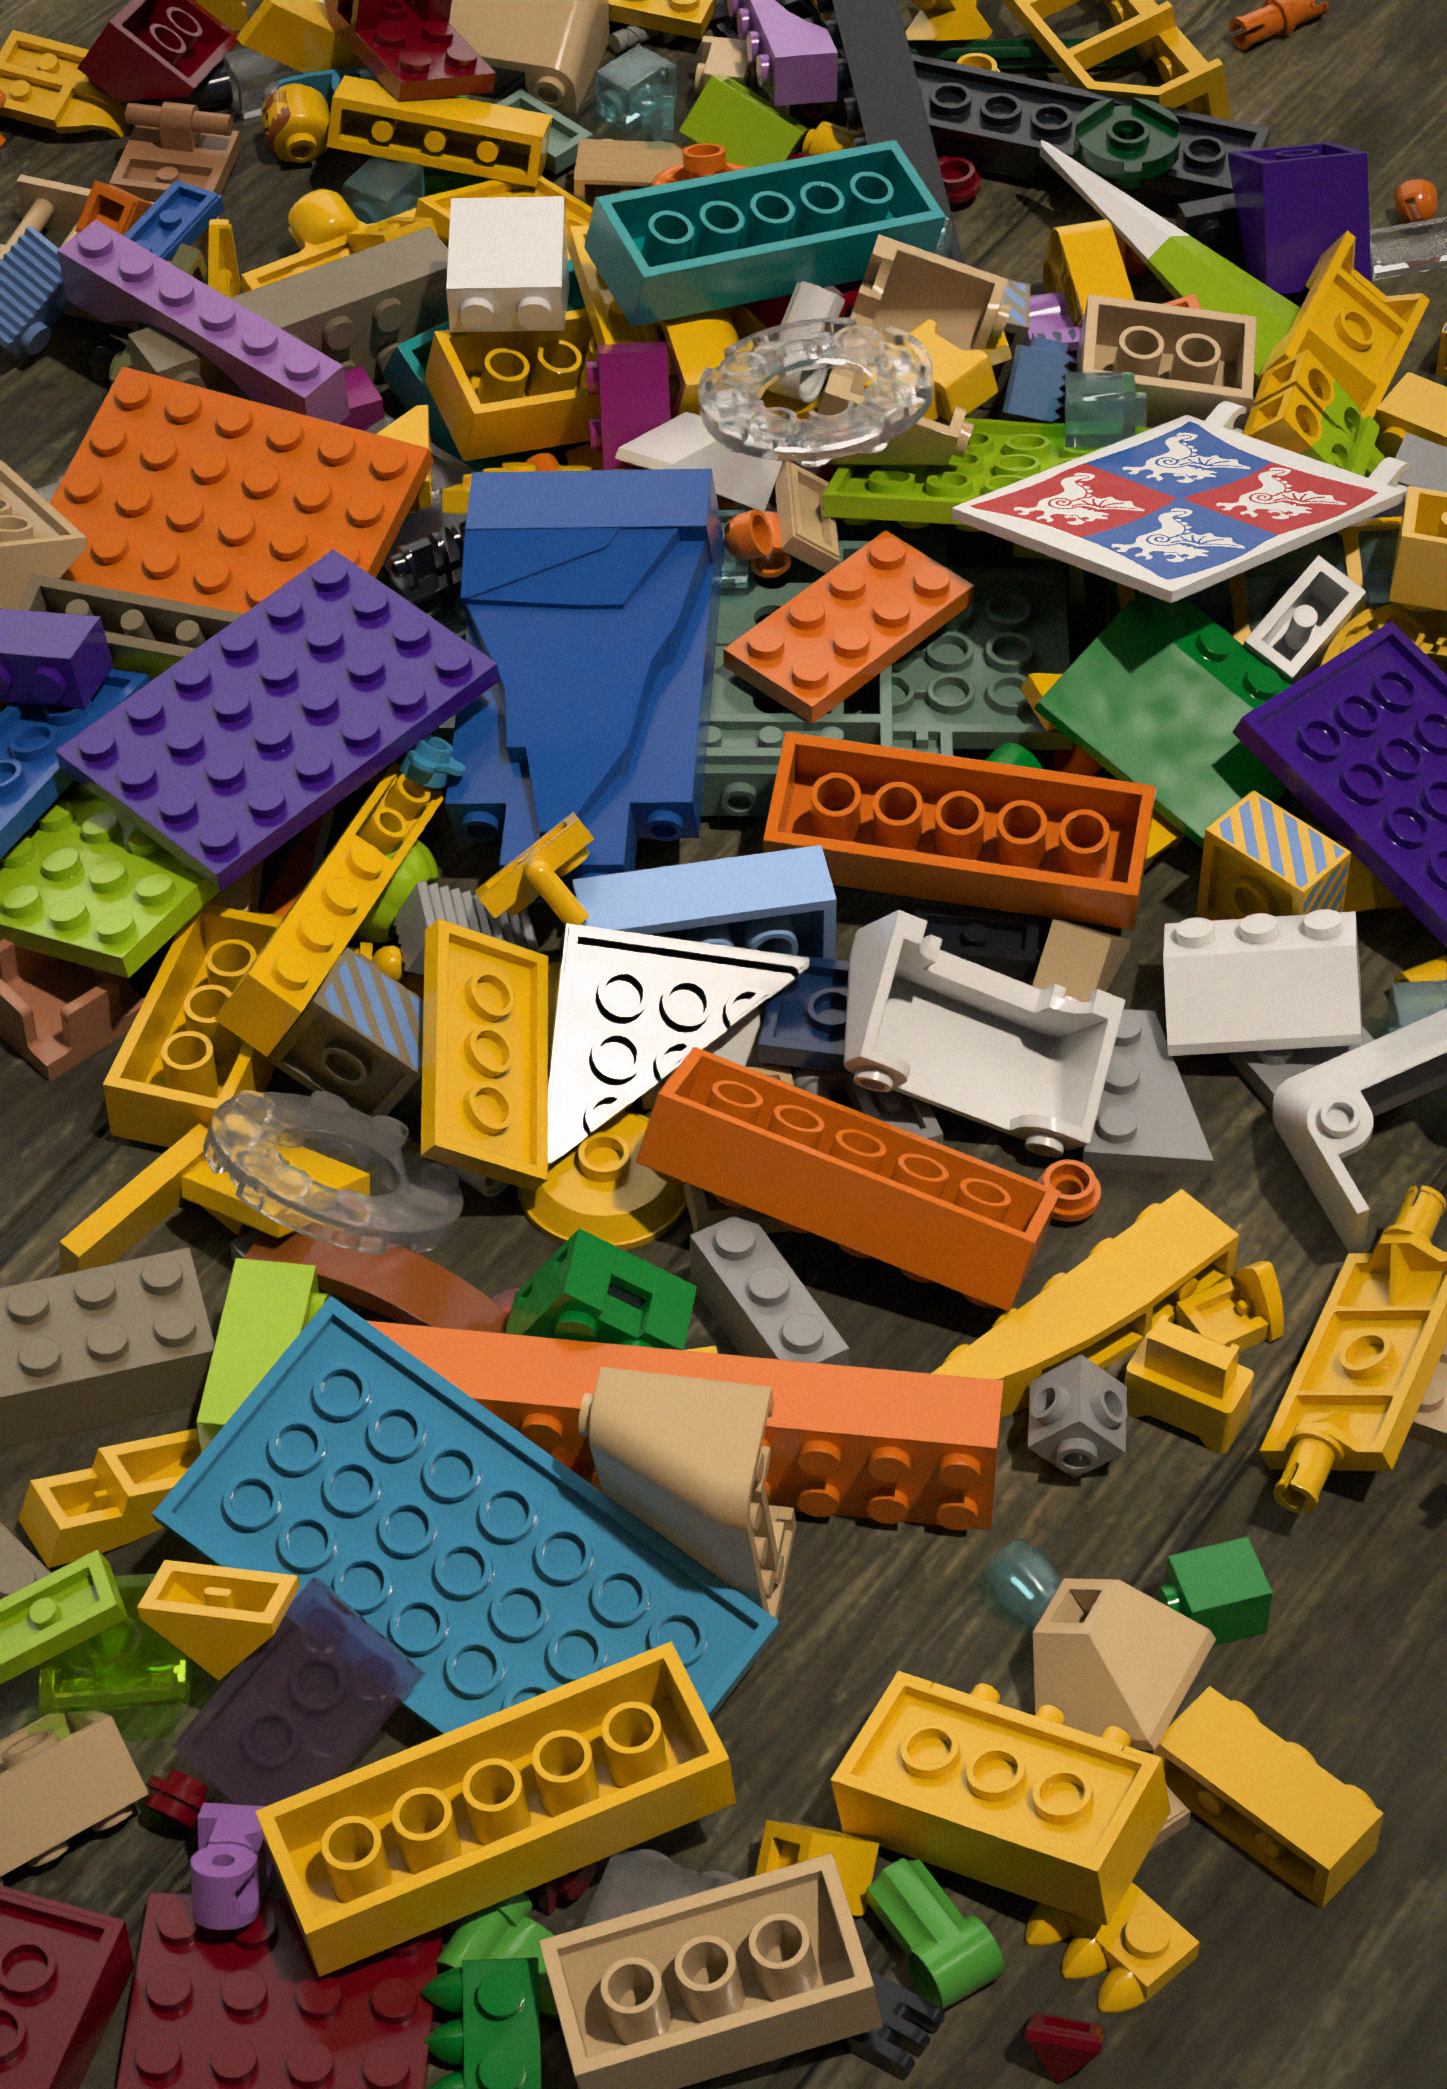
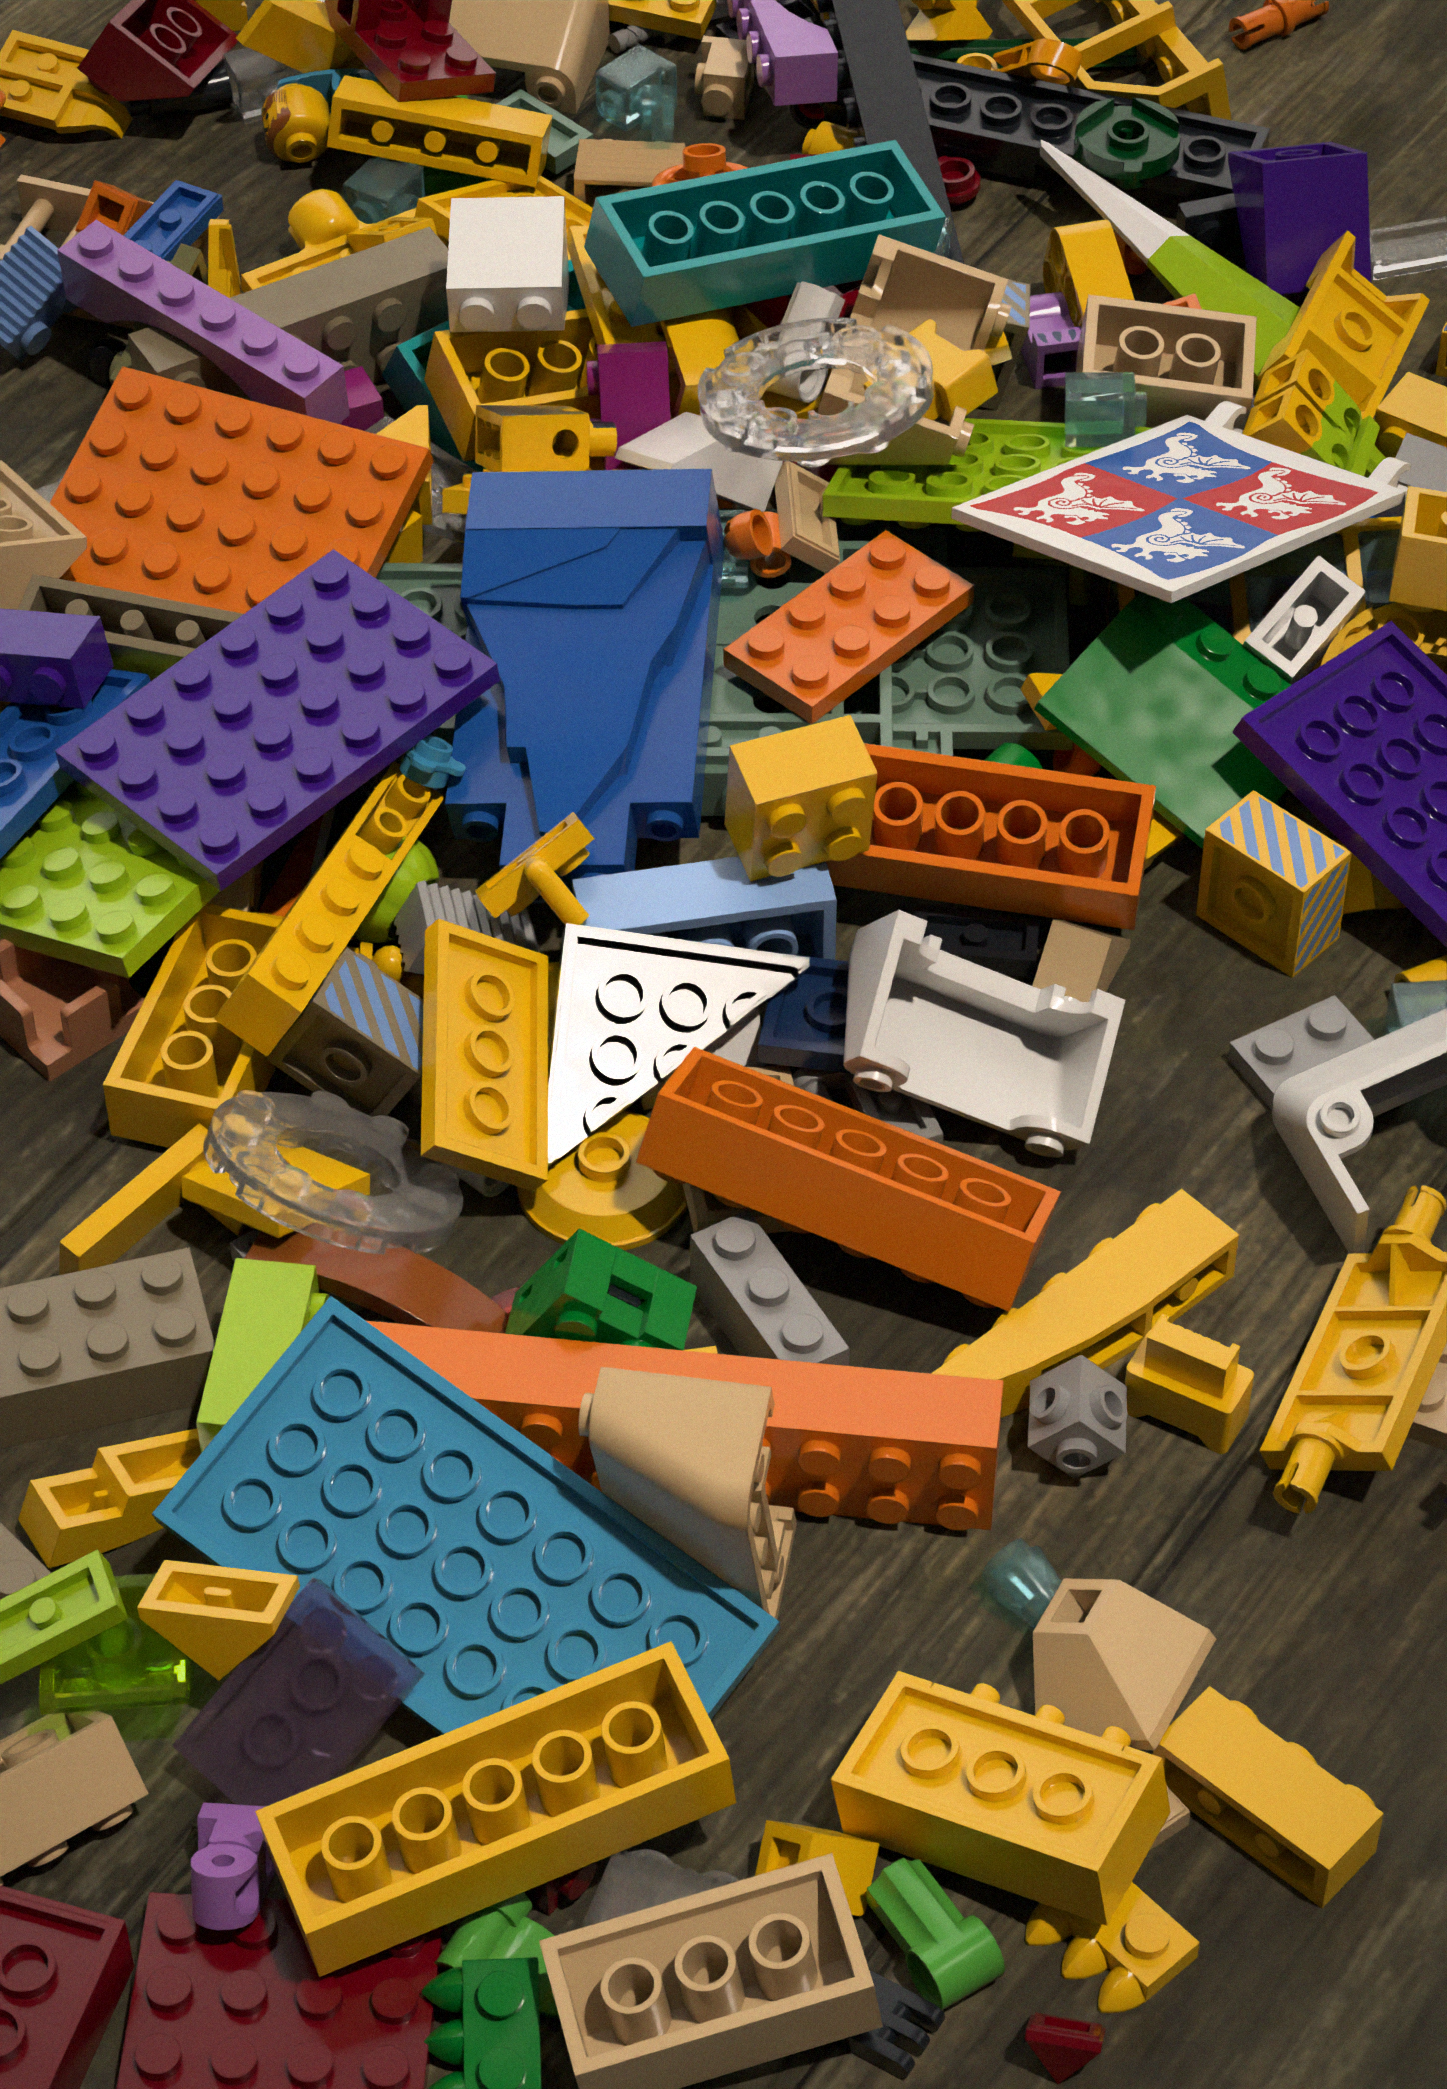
(176, 145): medium nougat plate -> none
(176, 1798): dark red plate -> none
(427, 554): black hinge -> none
(522, 438): none -> yellow torso
(743, 123): lime slope -> none
(800, 798): none -> yellow brick
(1038, 380): medium blue brick -> none
(1042, 60): none -> light orange piece
(1079, 1182): orange plate -> none
(1144, 1108): light grey wing -> none
(1219, 1589): green brick -> none
(1238, 1309): yellow tile -> none
(1262, 983): white slope -> none
(1425, 197): orange hinge -> none

